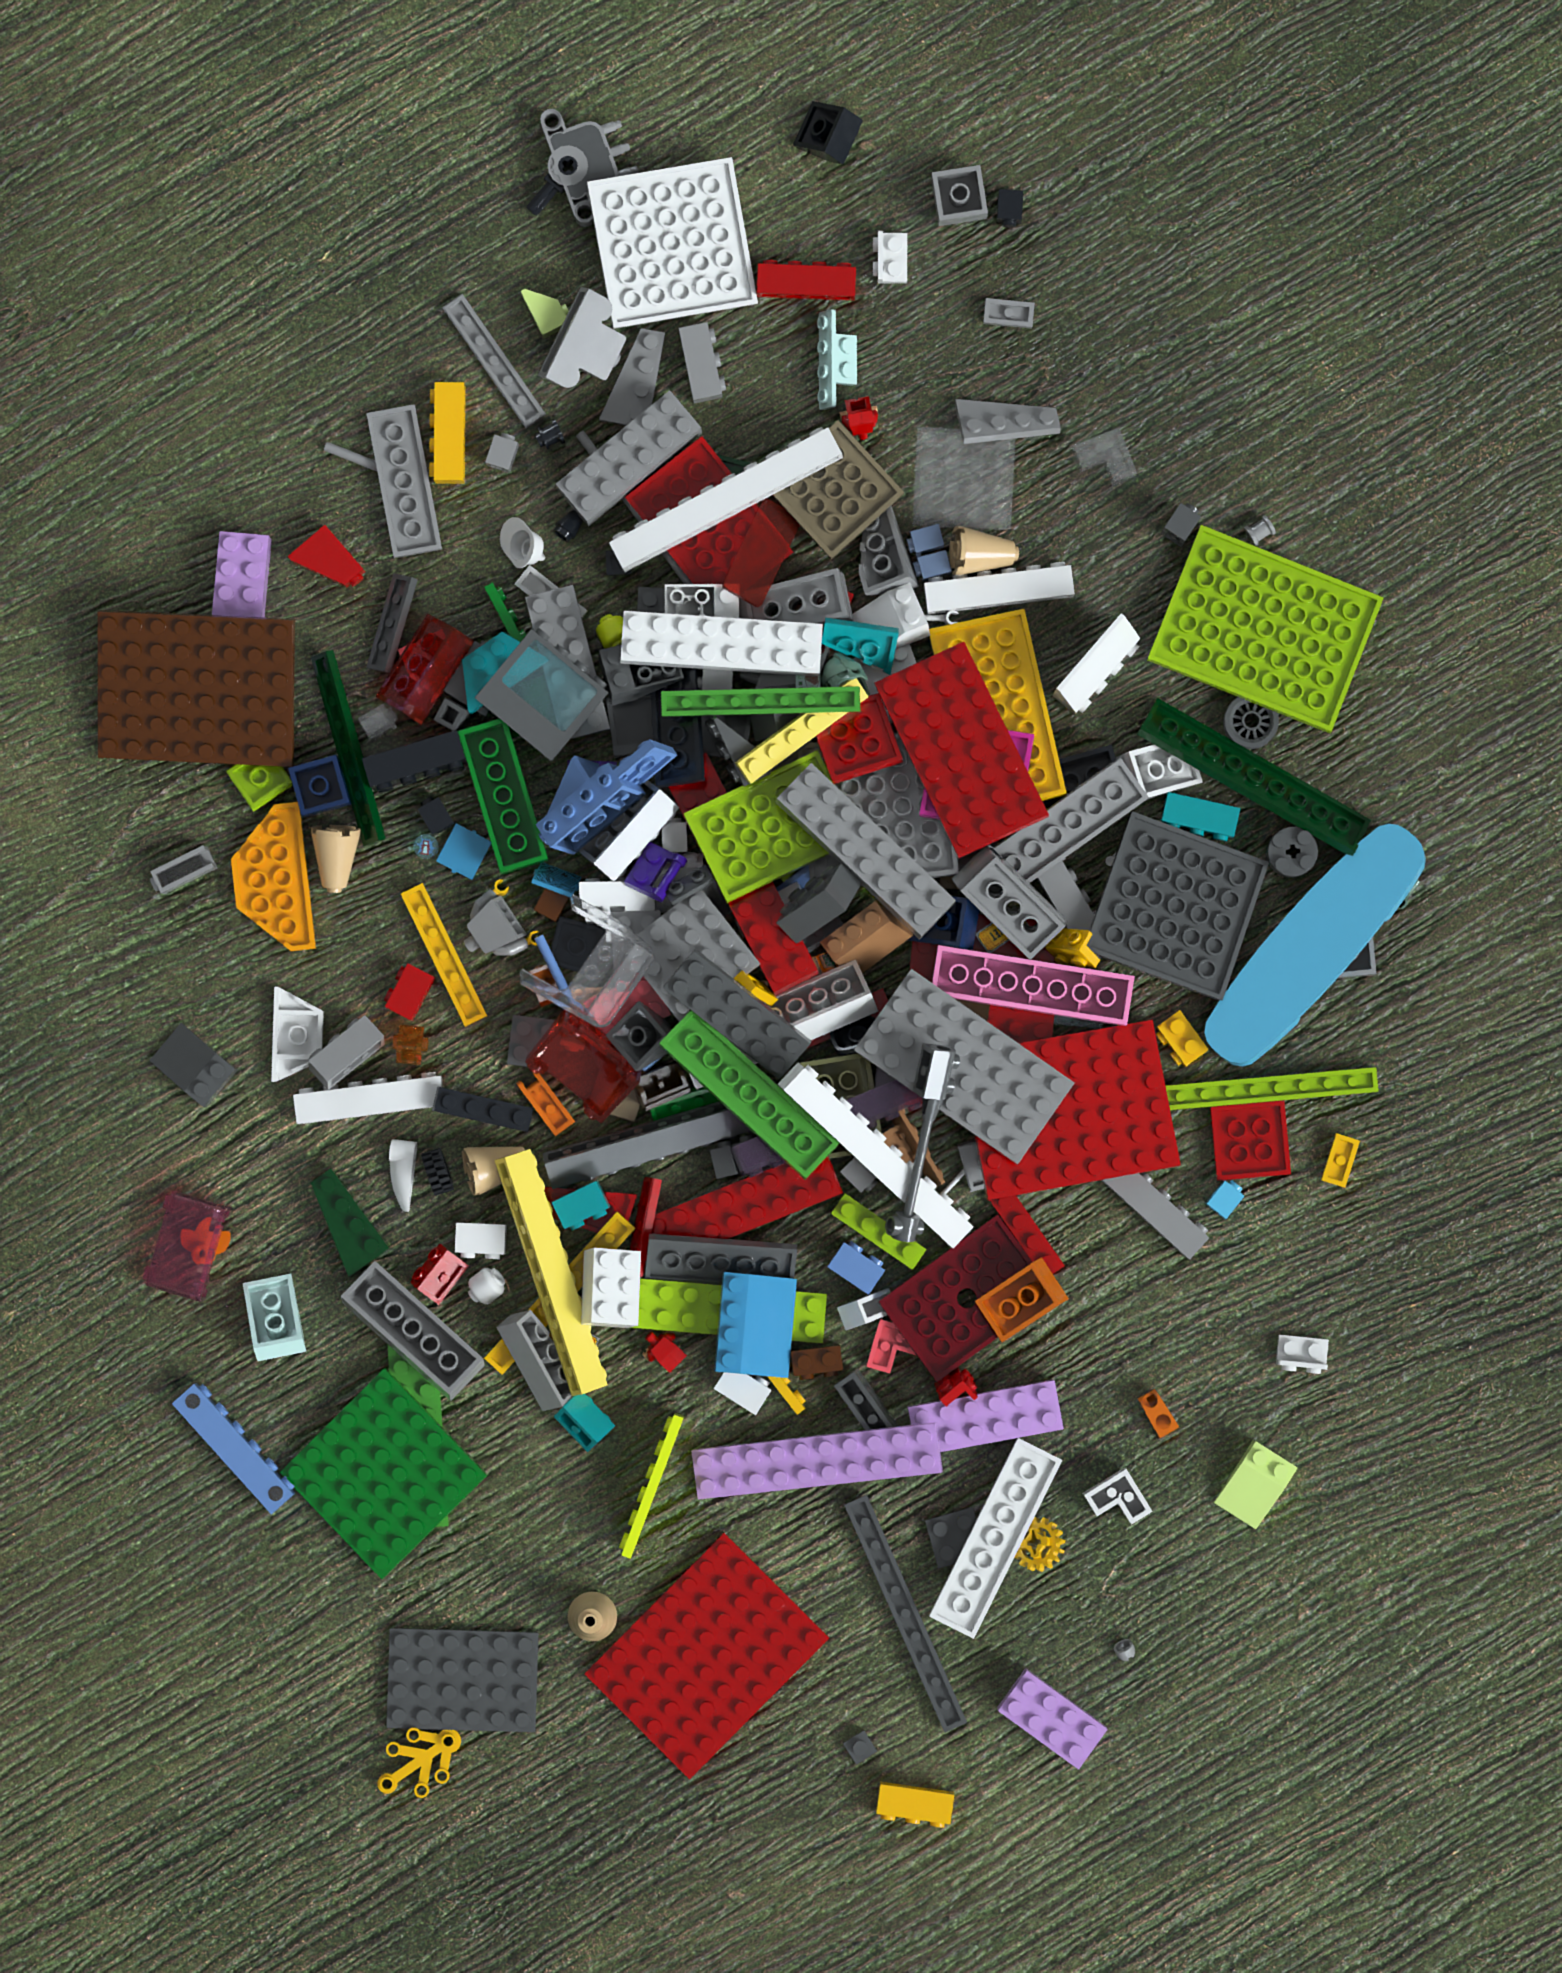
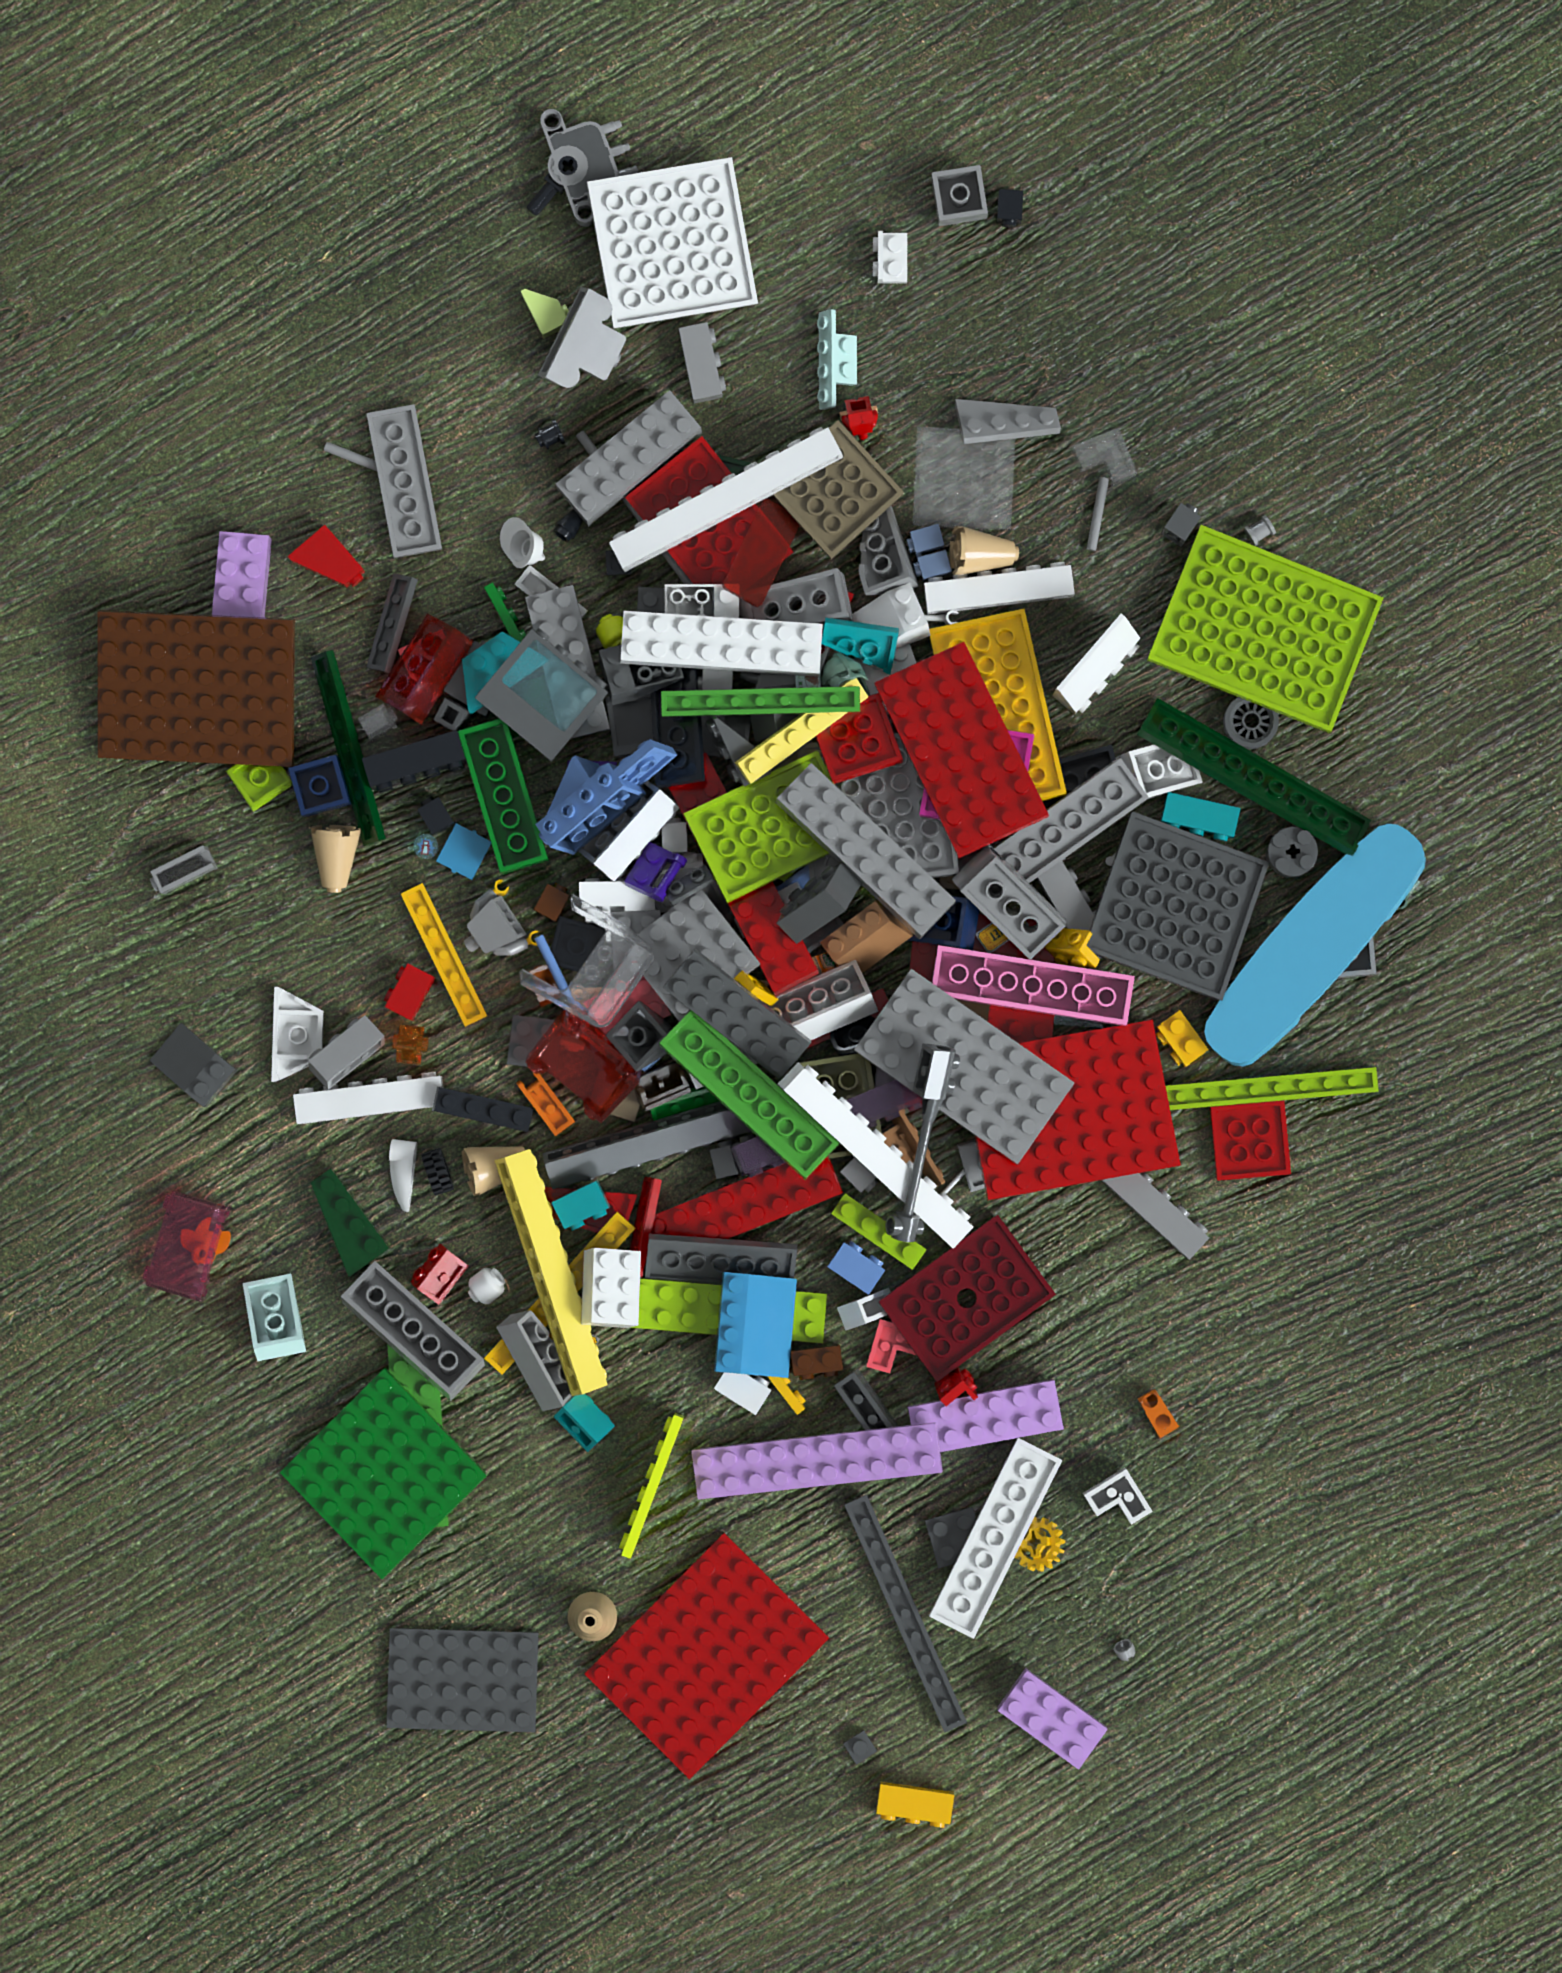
(234, 1448): medium blue piece -> none
(273, 878): light orange plate -> none
(422, 1758): yellow plant -> none
(449, 433): yellow brick -> none
(480, 1238): white brick -> none
(494, 361): light grey tile -> none
(502, 452): light grey brick -> none
(556, 879): dark azure piece -> none
(637, 380): light grey wing -> none
(663, 1350): red piece -> none
(806, 281): red brick -> none
(828, 132): black slope -> none
(1008, 313): light grey plate -> none
(1021, 1299): orange slope -> none
(1026, 1232): red plate -> none
(1097, 514): none -> light grey bar
(1225, 1198): medium azure brick -> none
(1255, 1484): yellowish green slope -> none
(1302, 1352): white bracket -> none
(1340, 1160): yellow plate -> none

